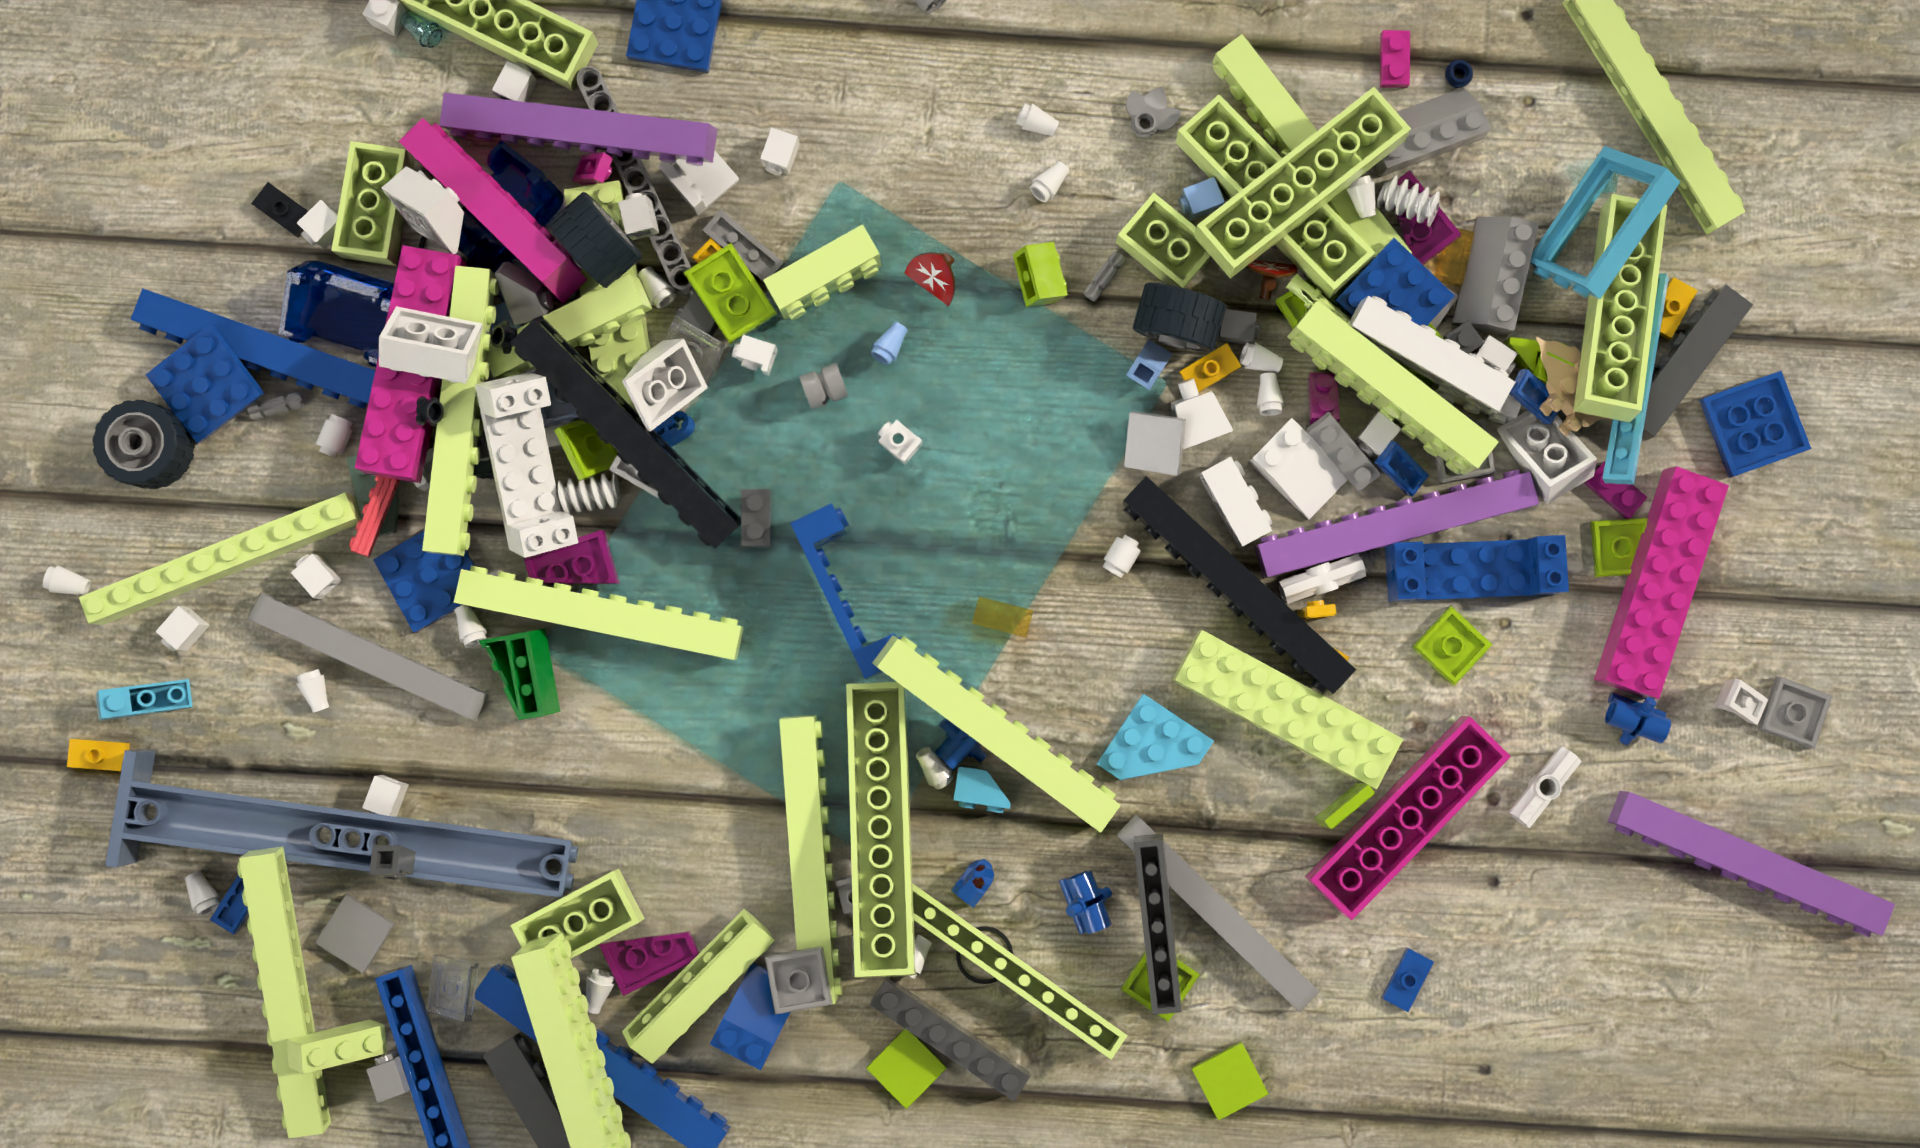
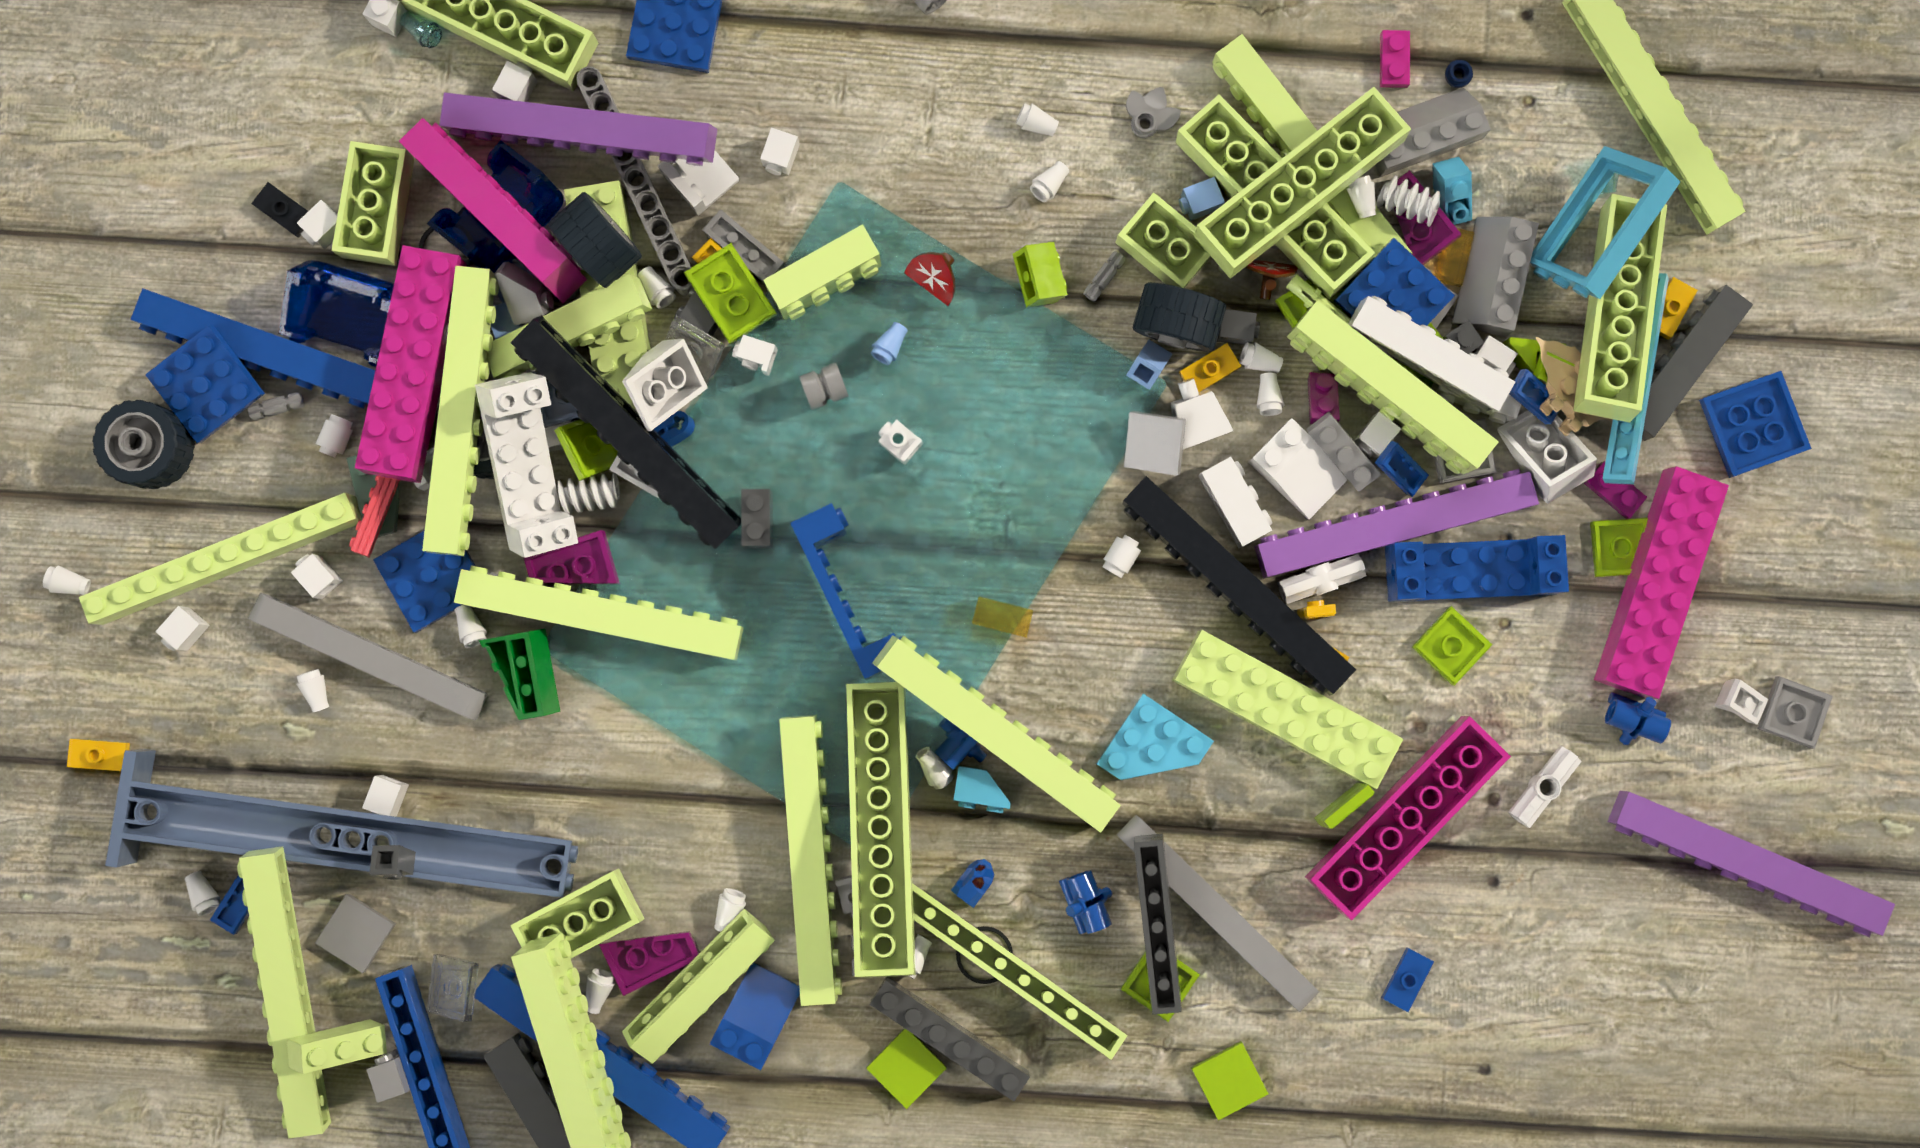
(143, 699): medium azure slope -> none
(427, 207): white slope -> none
(429, 345): white slope -> none
(429, 411): black plate -> none
(502, 336): black plate -> none
(593, 169): dark pink plate -> none
(638, 216): white brick -> none
(729, 906): none -> white cone
(798, 980): light grey tile -> none
(1455, 188): none -> medium azure slope

